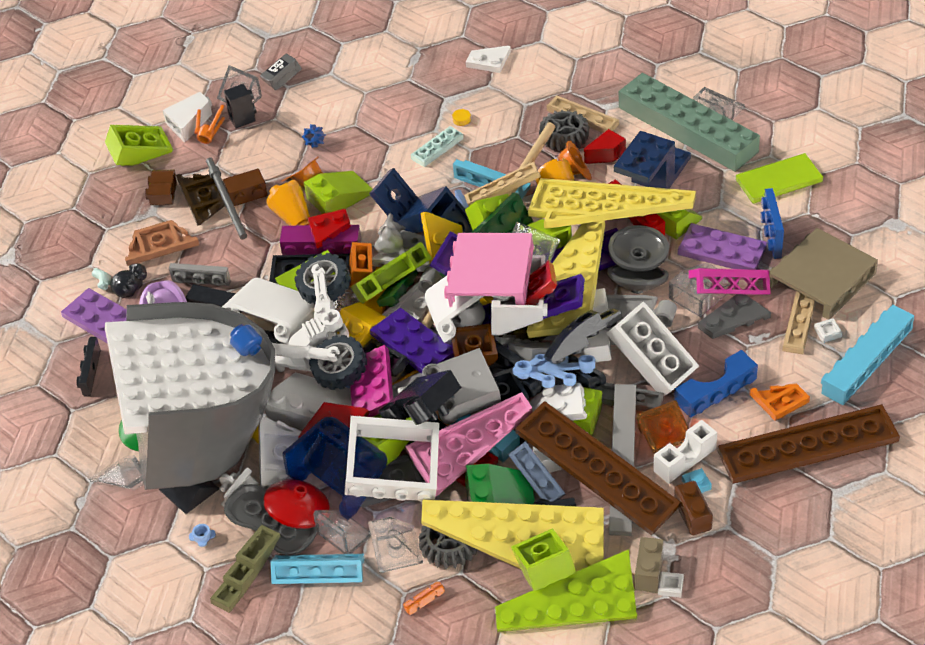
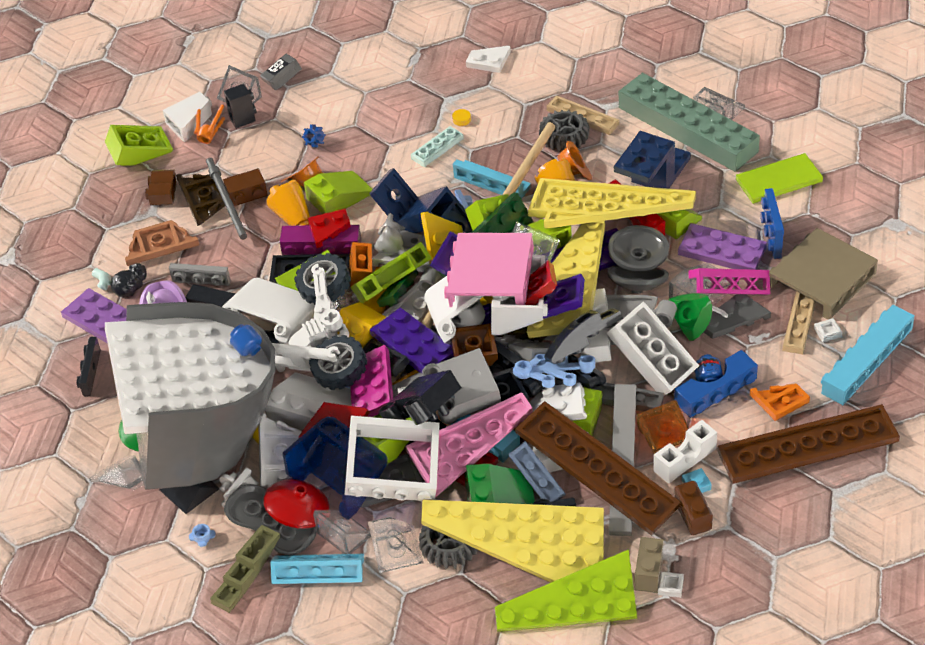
(424, 598): orange axle -> none
(504, 184): tan tile -> none
(544, 559): lime slope -> none
(605, 148): red slope -> none
(694, 313): none -> green hat
(709, 369): none -> blue head

